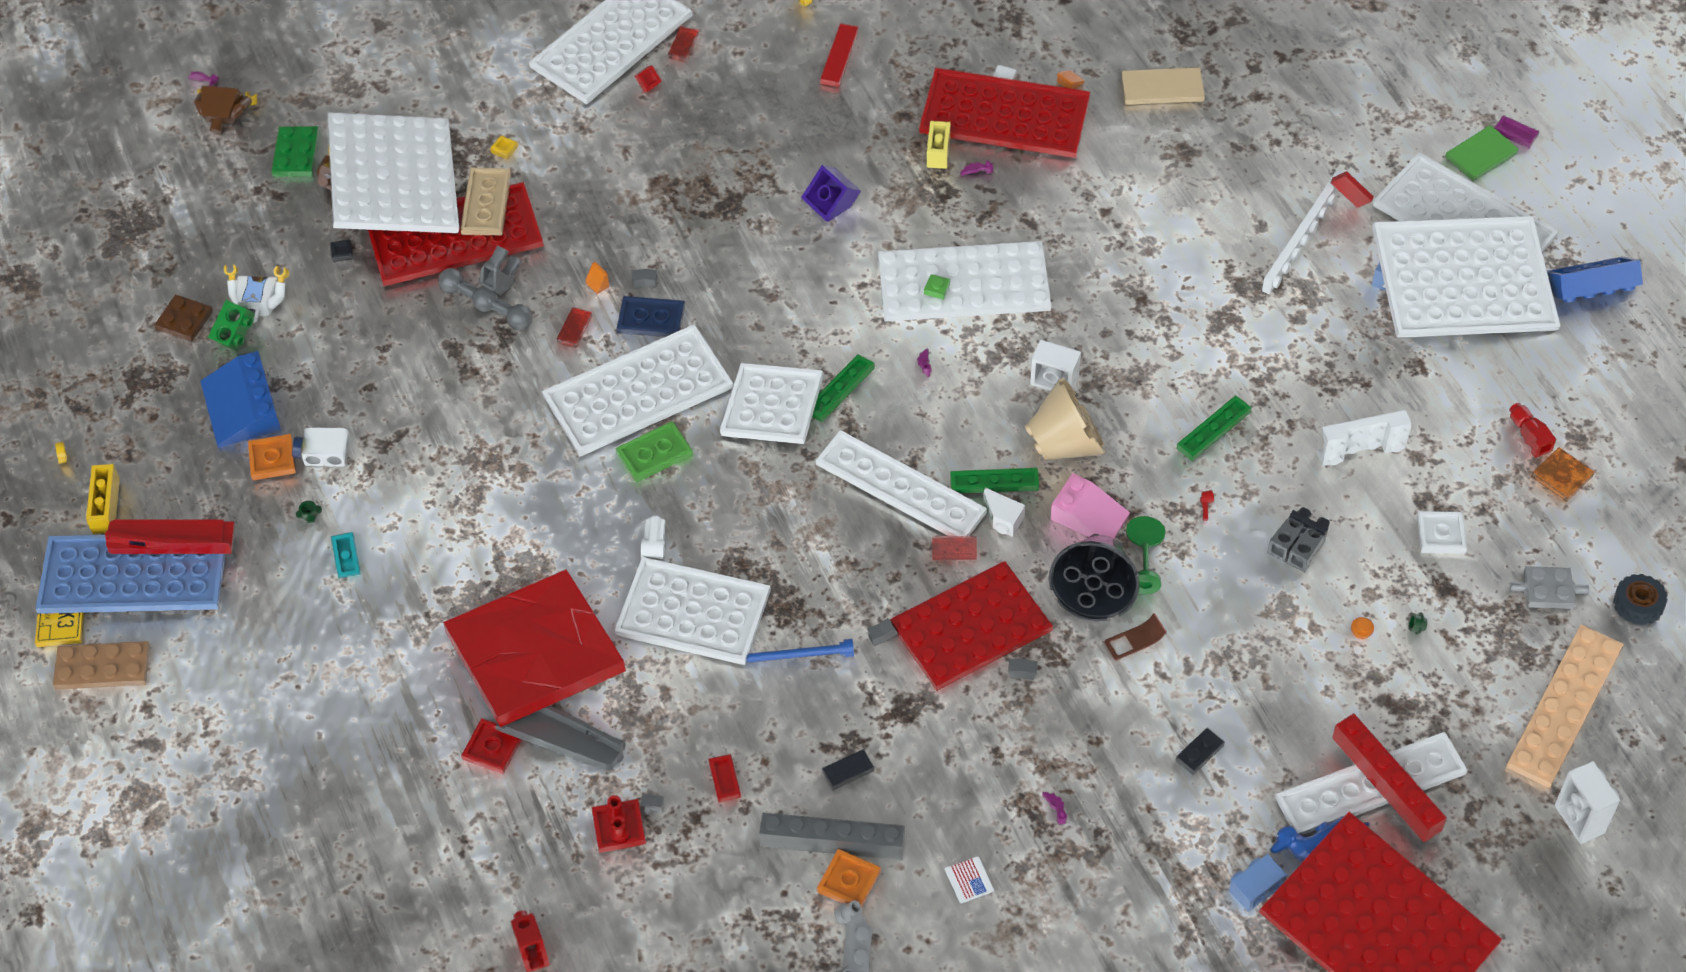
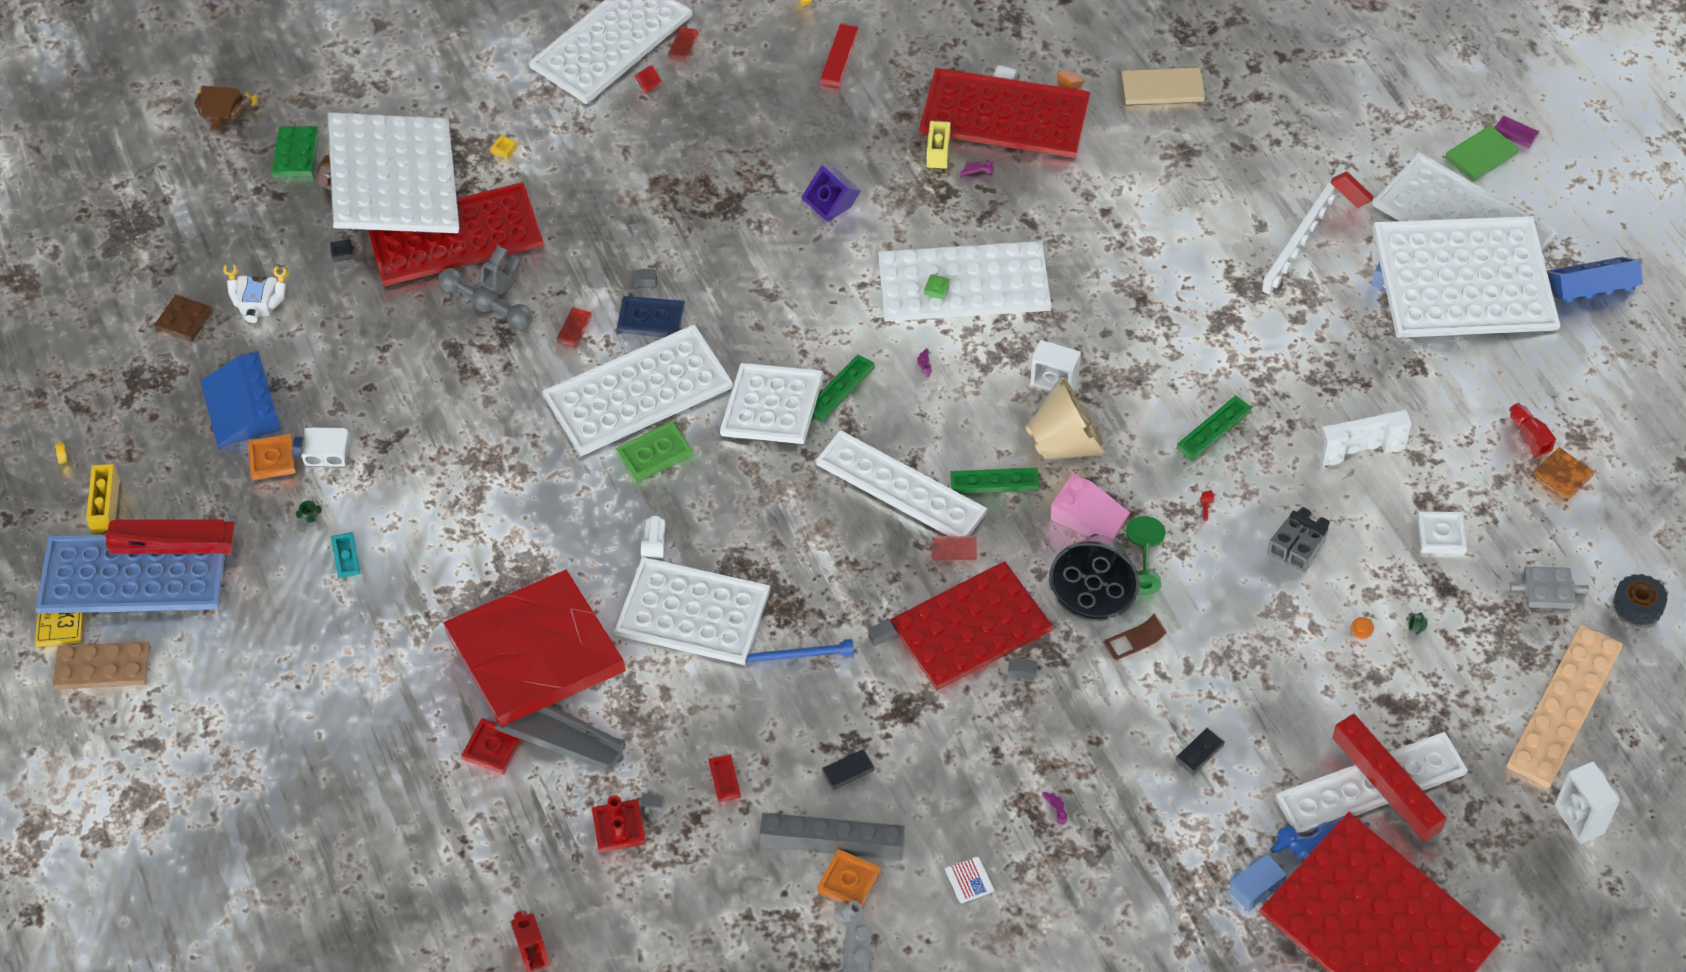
(200, 76): magenta piece -> none
(227, 323): green brick -> none
(486, 201): tan tile -> none
(597, 278): orange slope -> none
(1003, 512): white slope -> none

